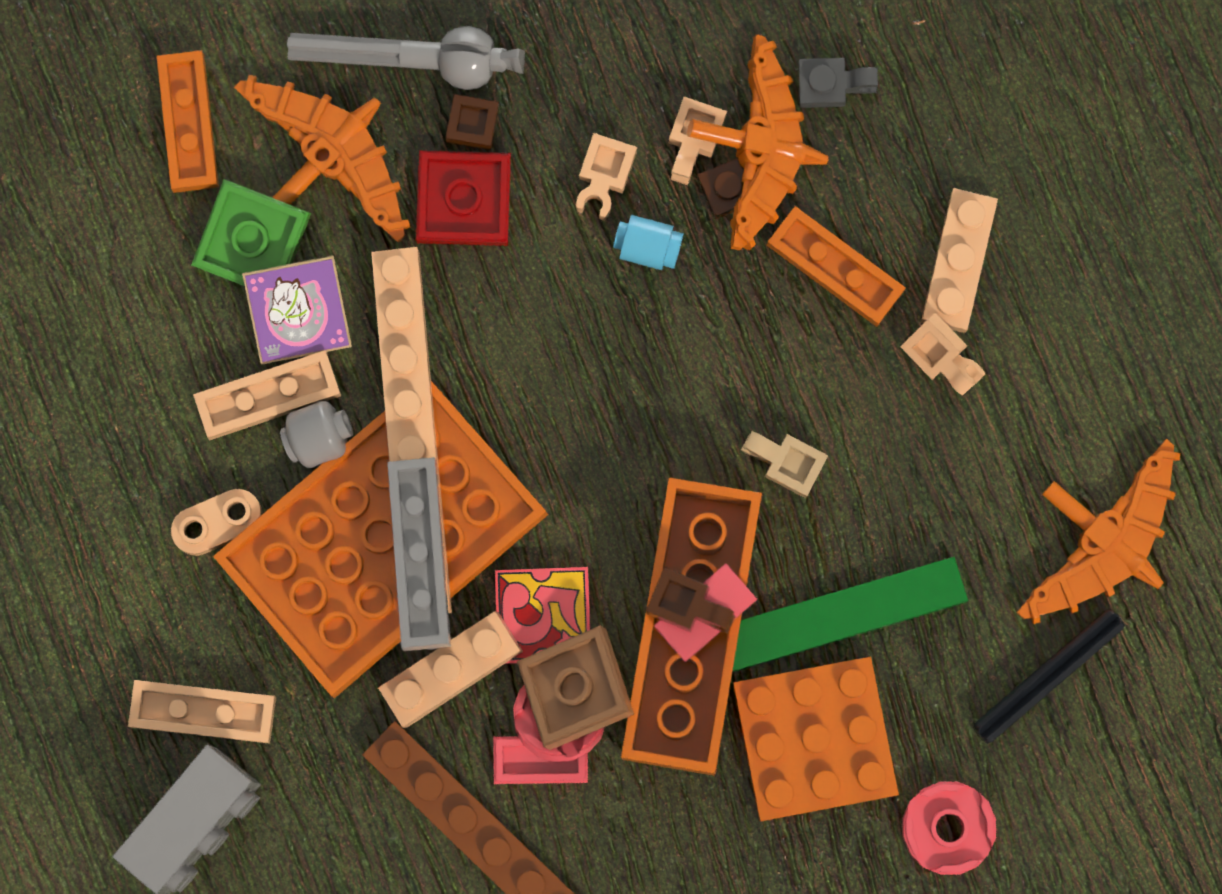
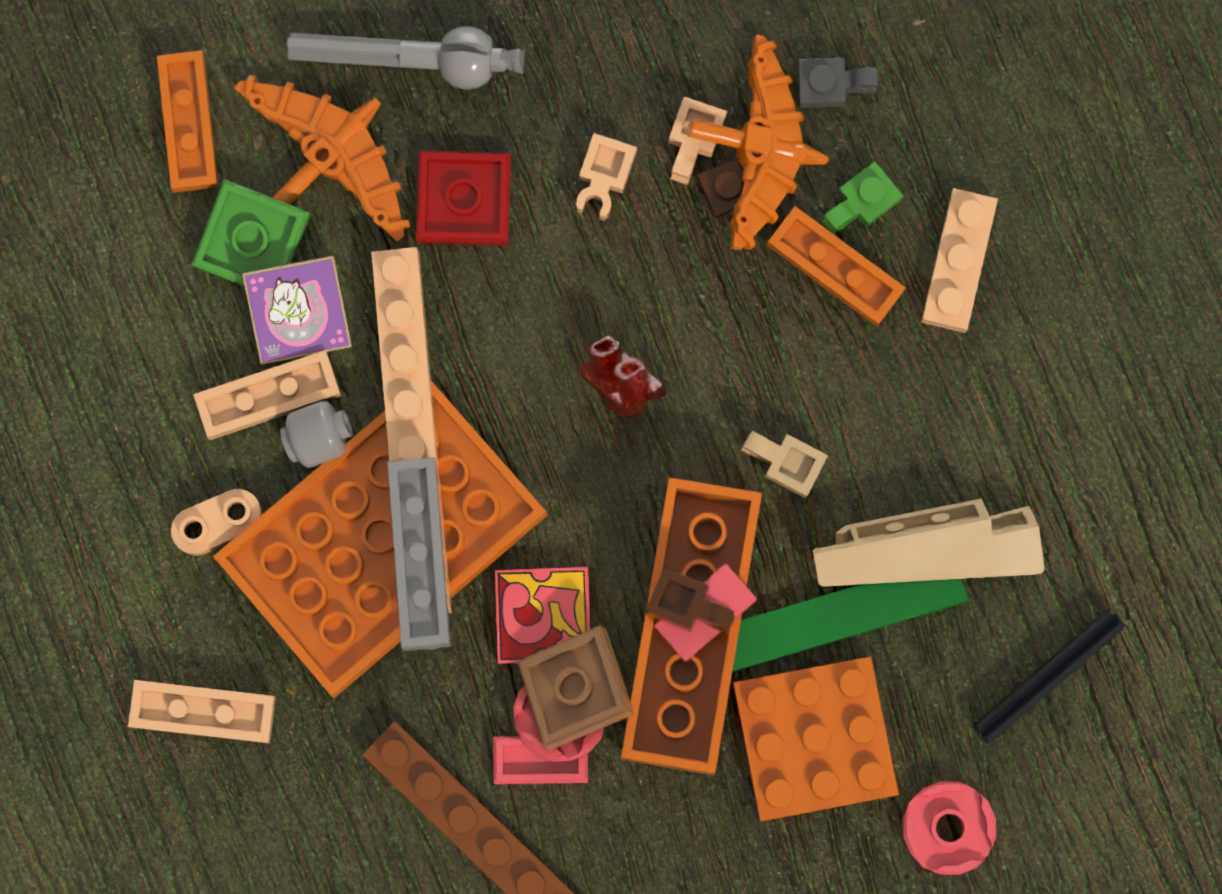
(188, 822): light grey brick -> none
(450, 669): light nougat plate -> none
(472, 122): reddish brown plate -> none
(620, 378): none -> clear red hips
(648, 242): medium azure brick -> none
(864, 197): none -> bright green plate
(933, 545): none -> tan wedge
(937, 351): light nougat plate -> none
(1111, 543): orange bar -> none

